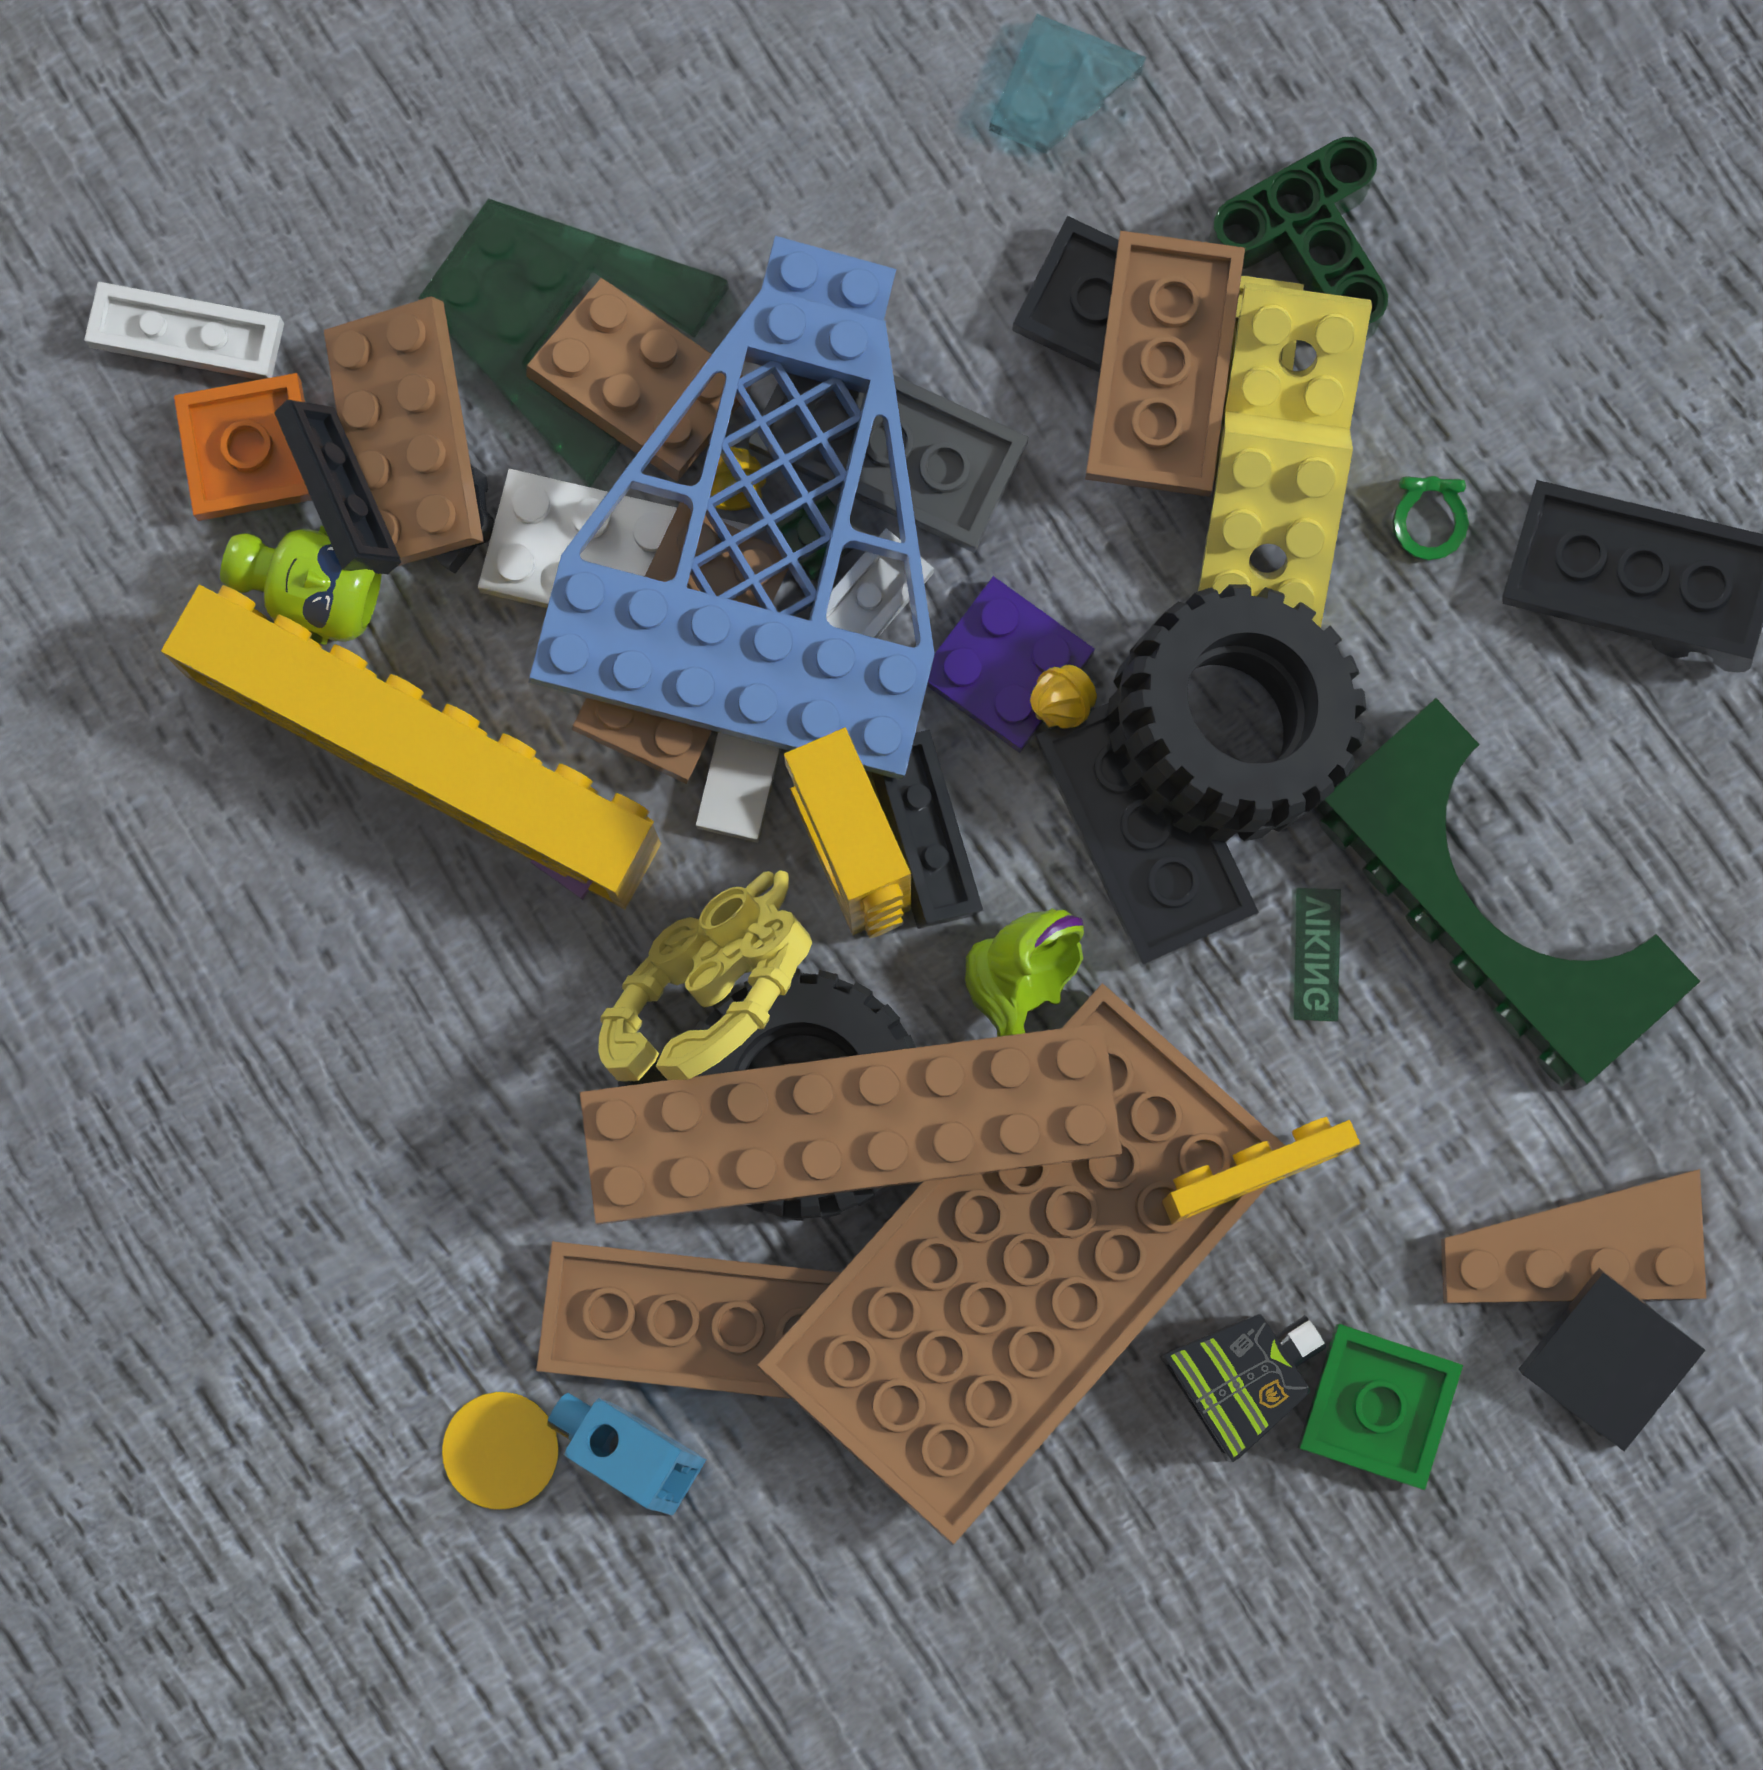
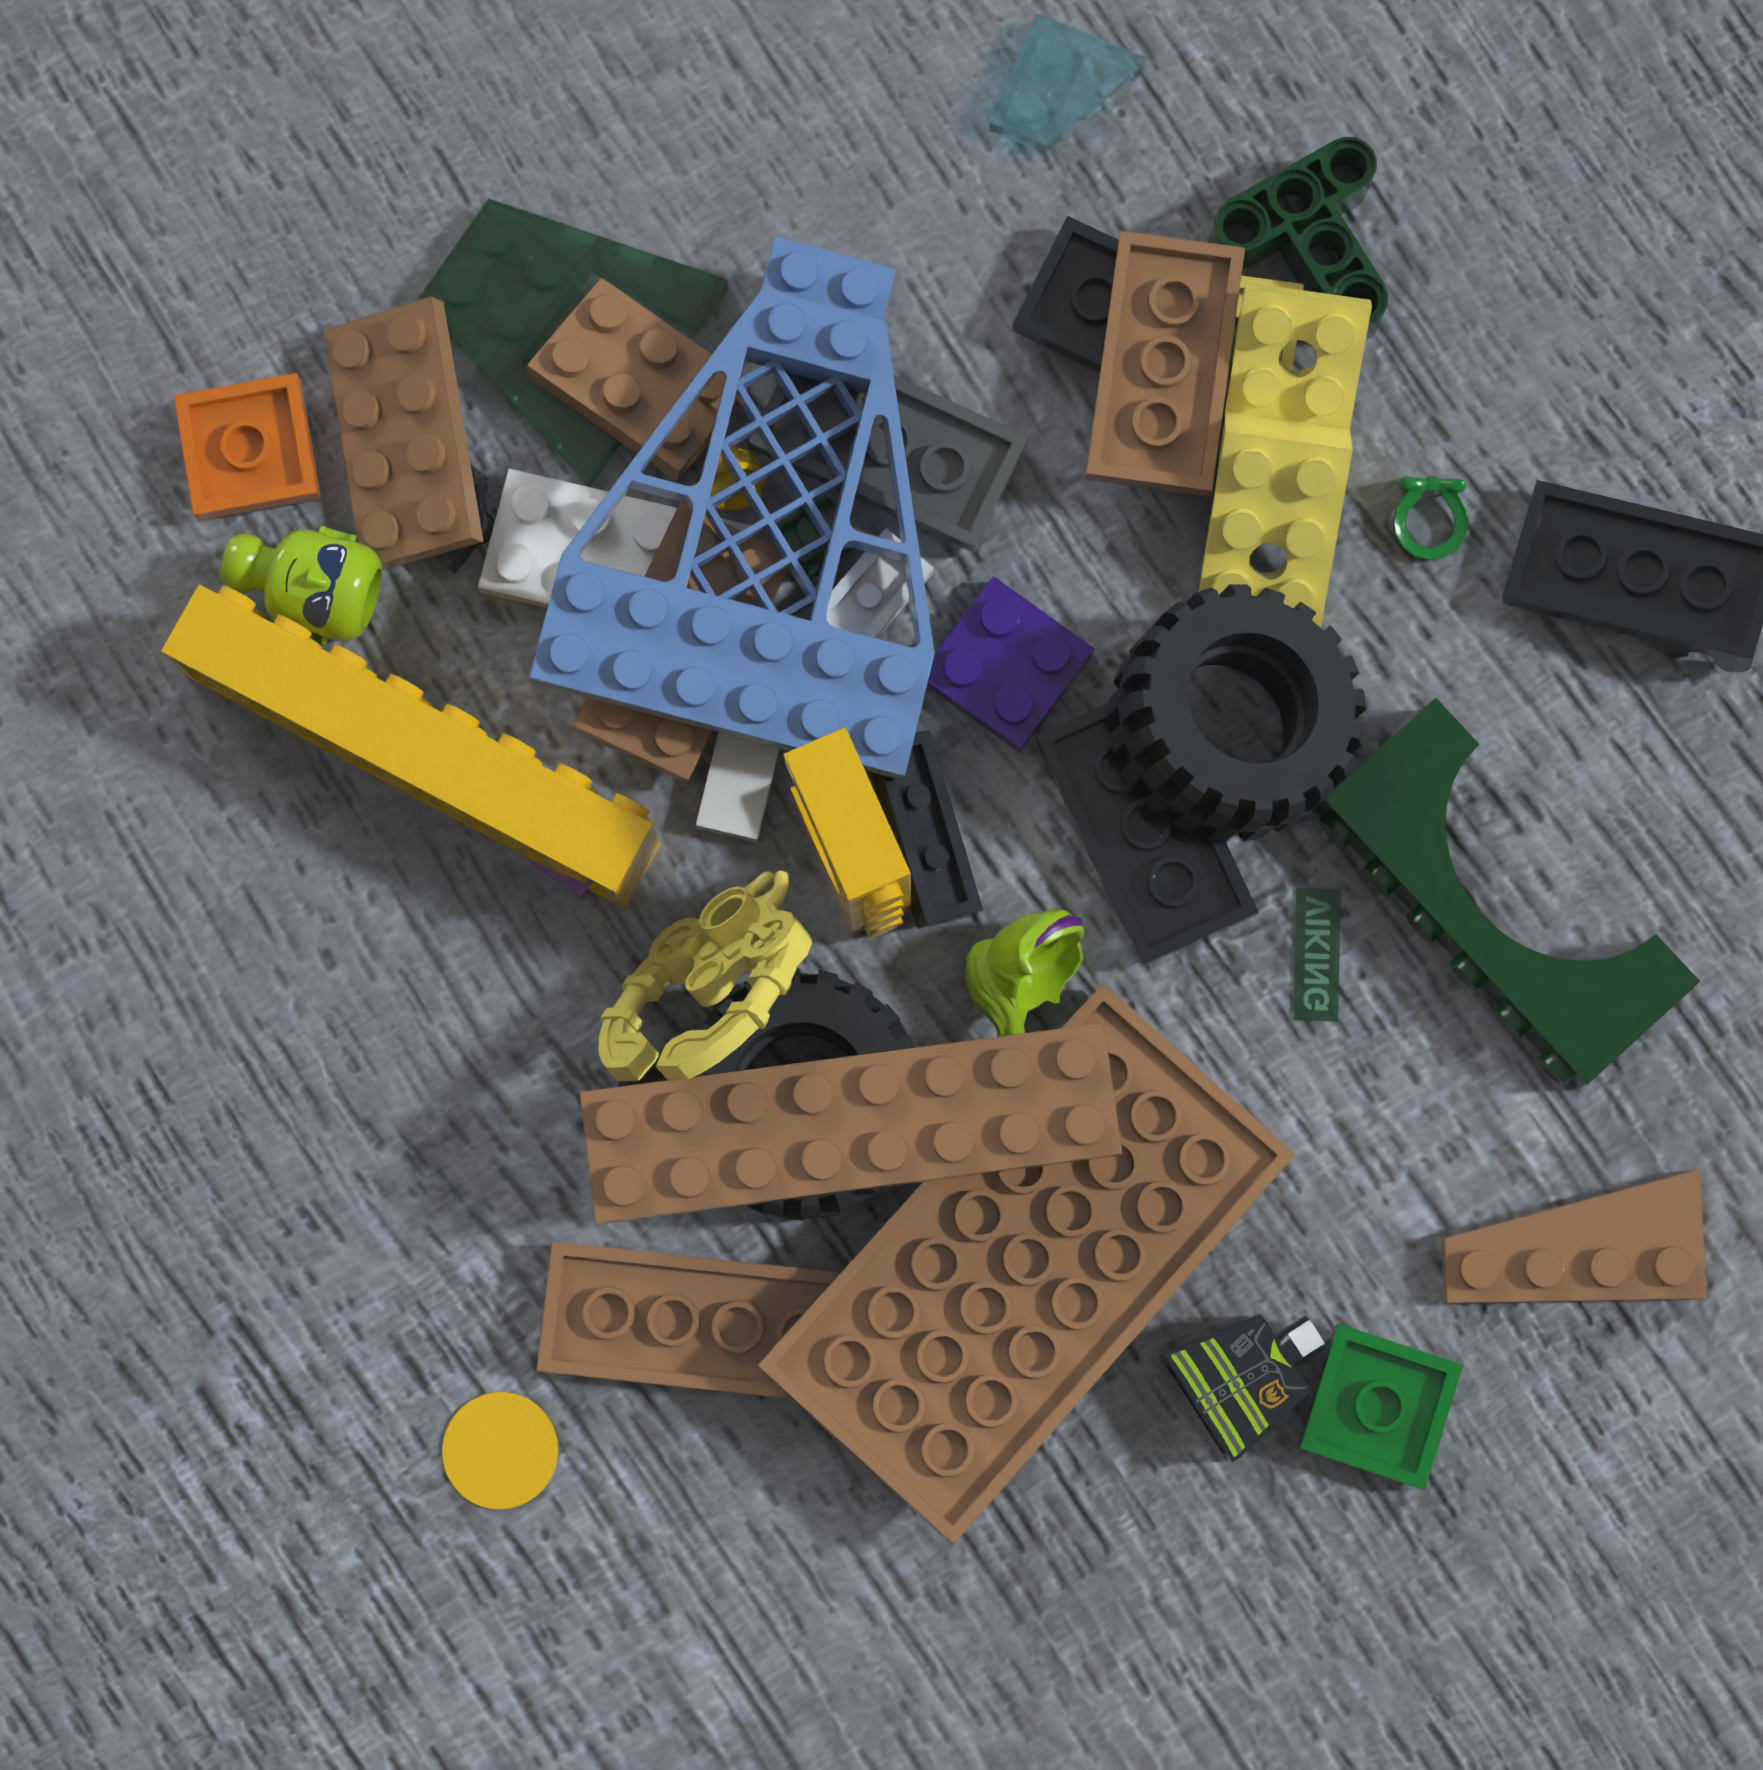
(184, 331): white plate -> none
(337, 487): black tile -> none
(646, 1461): dark azure torso -> none
(1063, 696): yellow plate -> none
(1258, 1168): yellow plate -> none
(1611, 1359): black tile -> none

